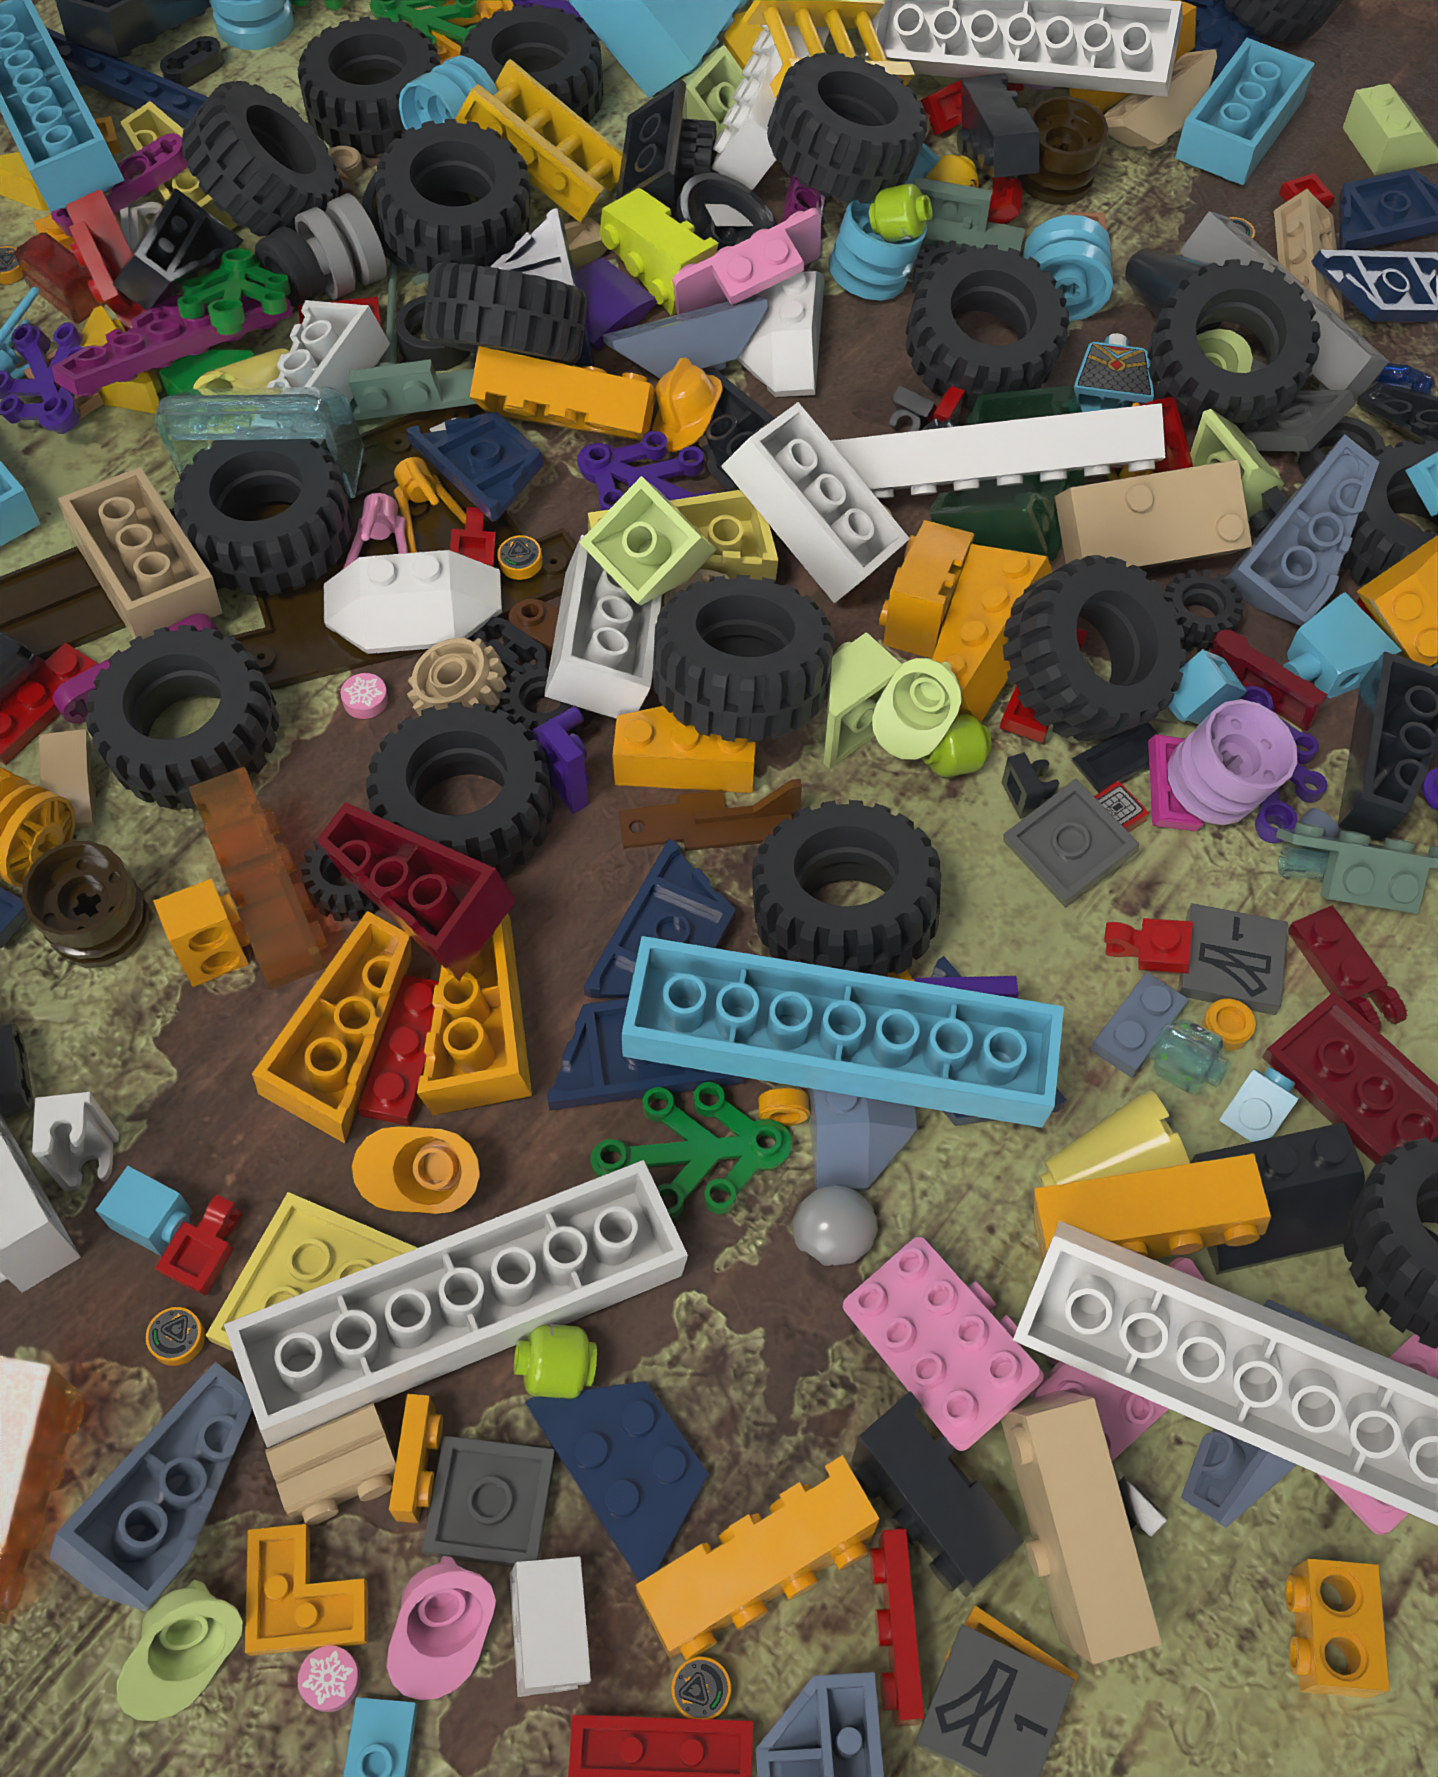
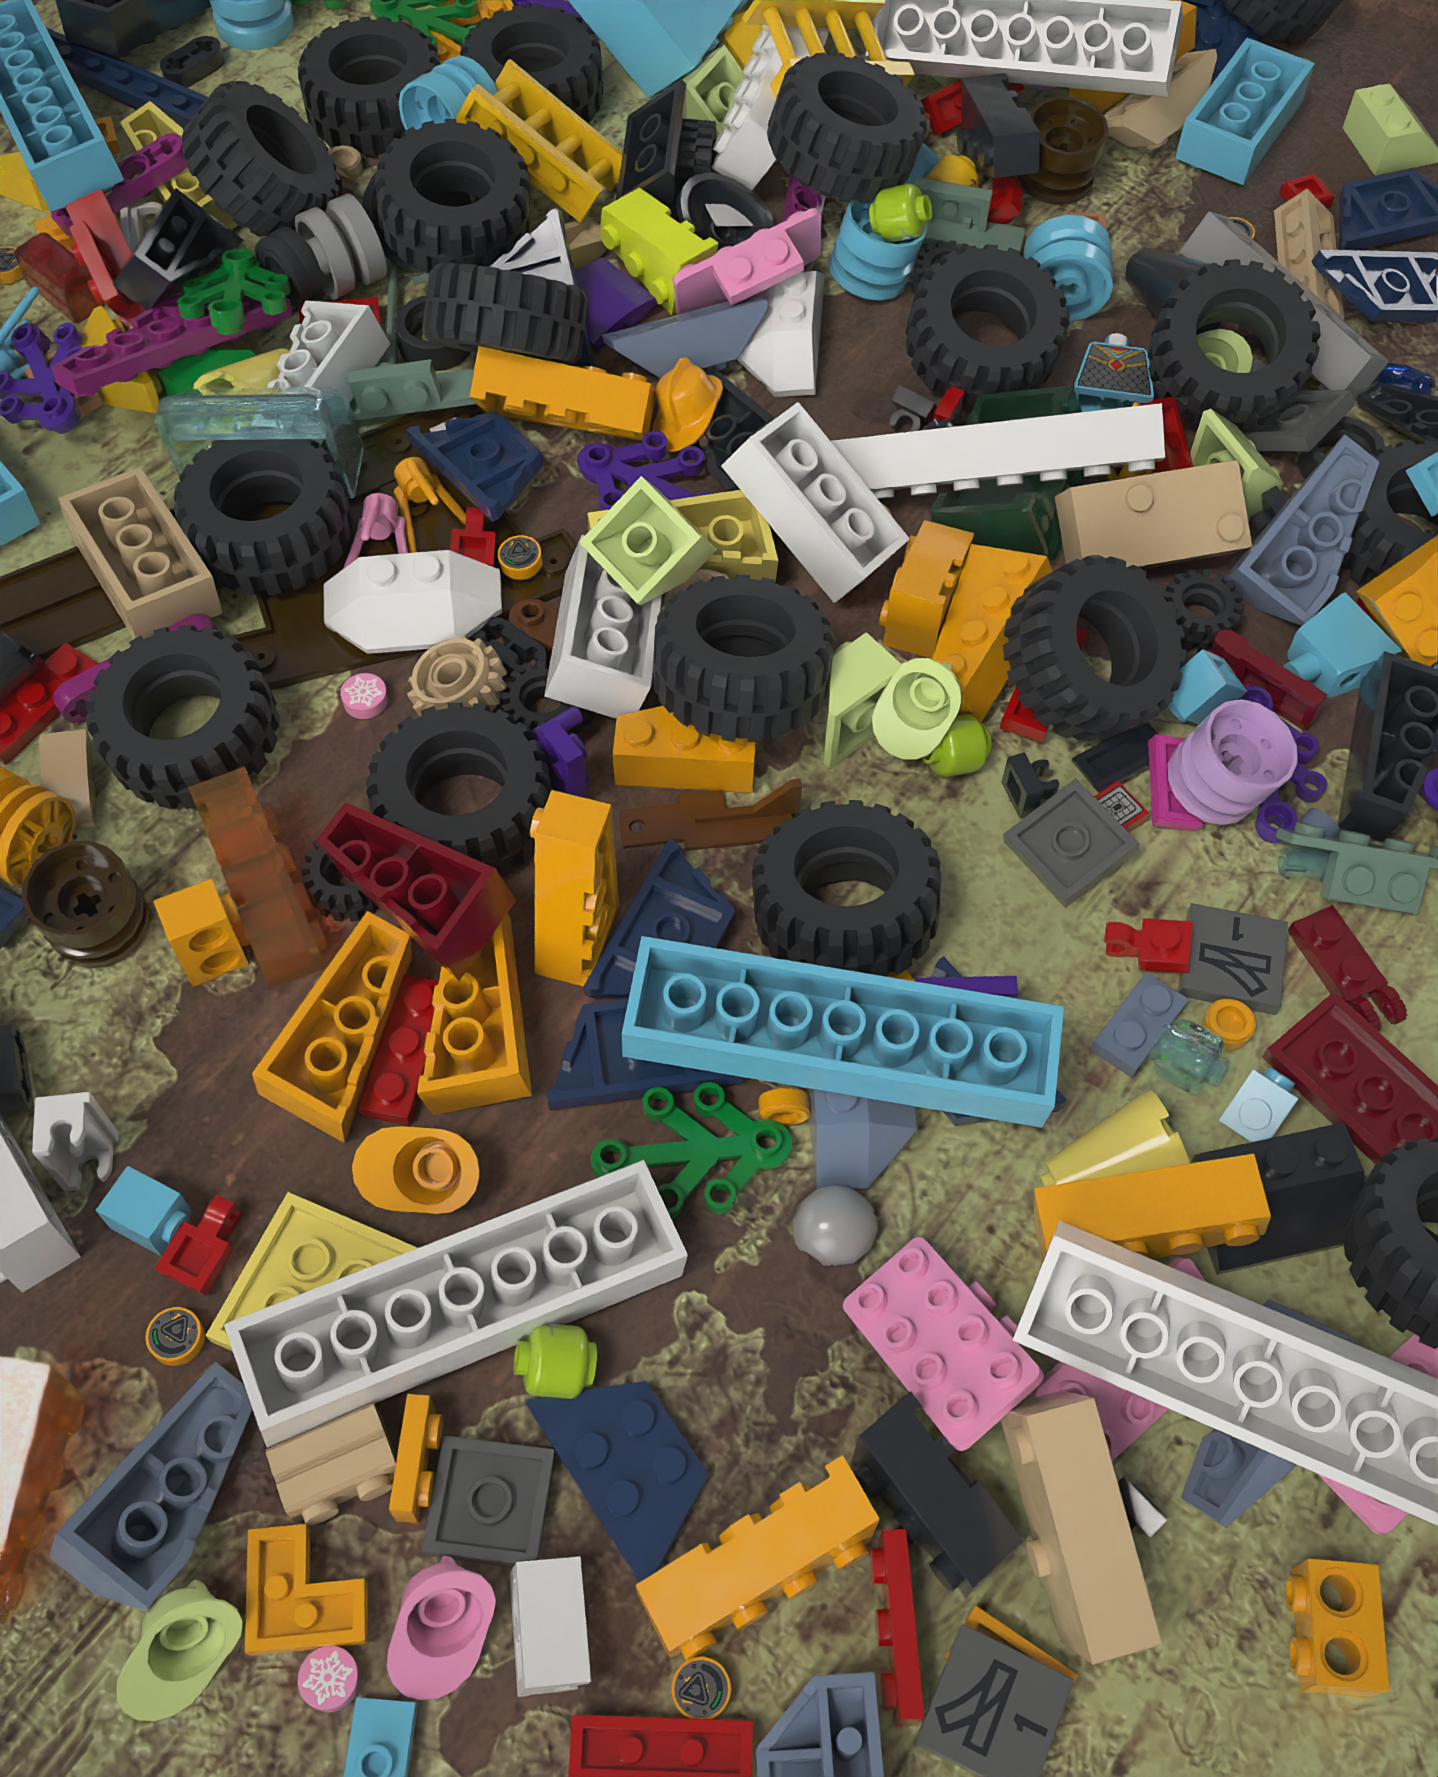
(573, 885): none -> light orange wedge

